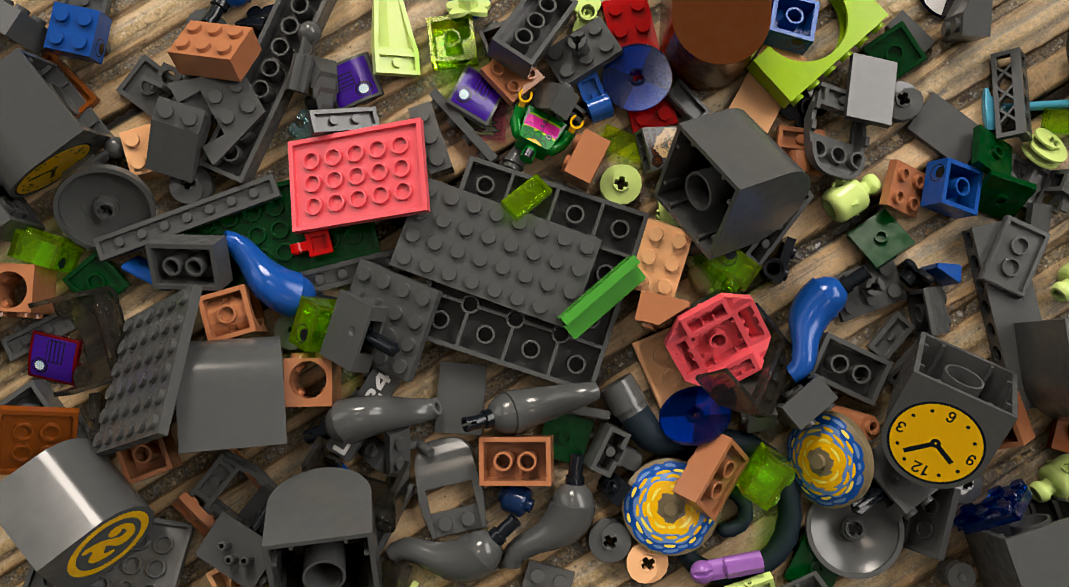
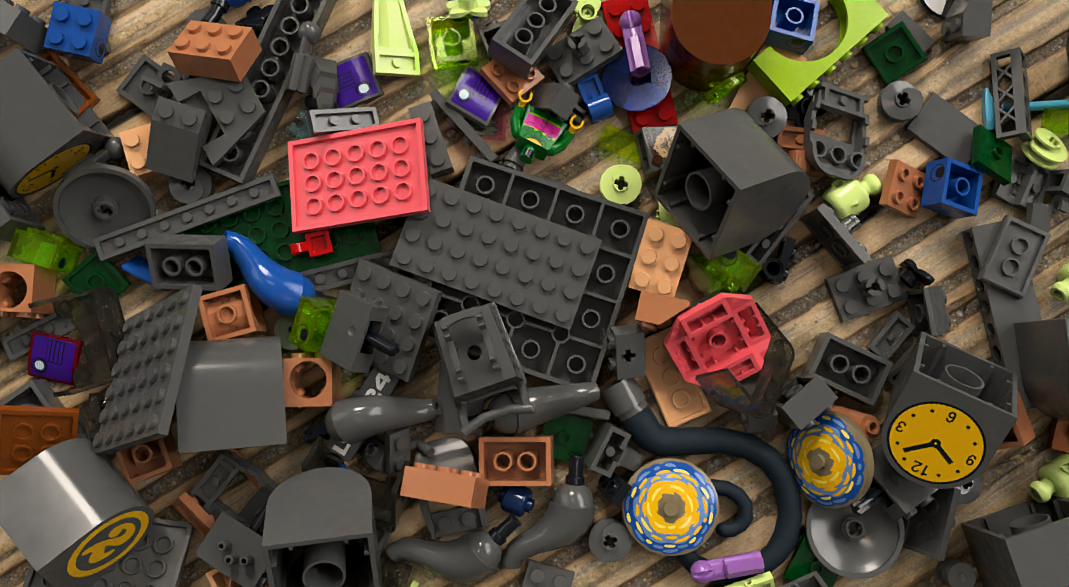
(445, 485): none -> nougat brick
(480, 378): none -> dark grey piece
(526, 197): clear neon green tile -> none
(586, 159): nougat brick -> none
(601, 297): bright green panel -> none
(627, 351): none -> dark grey brick
(635, 43): none -> medium lavender piece
(644, 573): light nougat piece -> none
(681, 426): clear blue piece -> none
(686, 101): dark grey tile -> none
(711, 475): nougat slope -> none
(725, 88): none -> clear neon green tile
(765, 477): clear neon green brick -> none
(773, 110): none -> dark grey piece
(812, 312): blue animal -> none
(837, 236): none -> dark grey plate
(870, 90): tile -> none
(880, 239): dark green plate -> none
(944, 273): blue slope -> none
(999, 508): clear blue plate -> none
(1004, 194): dark green plate -> none

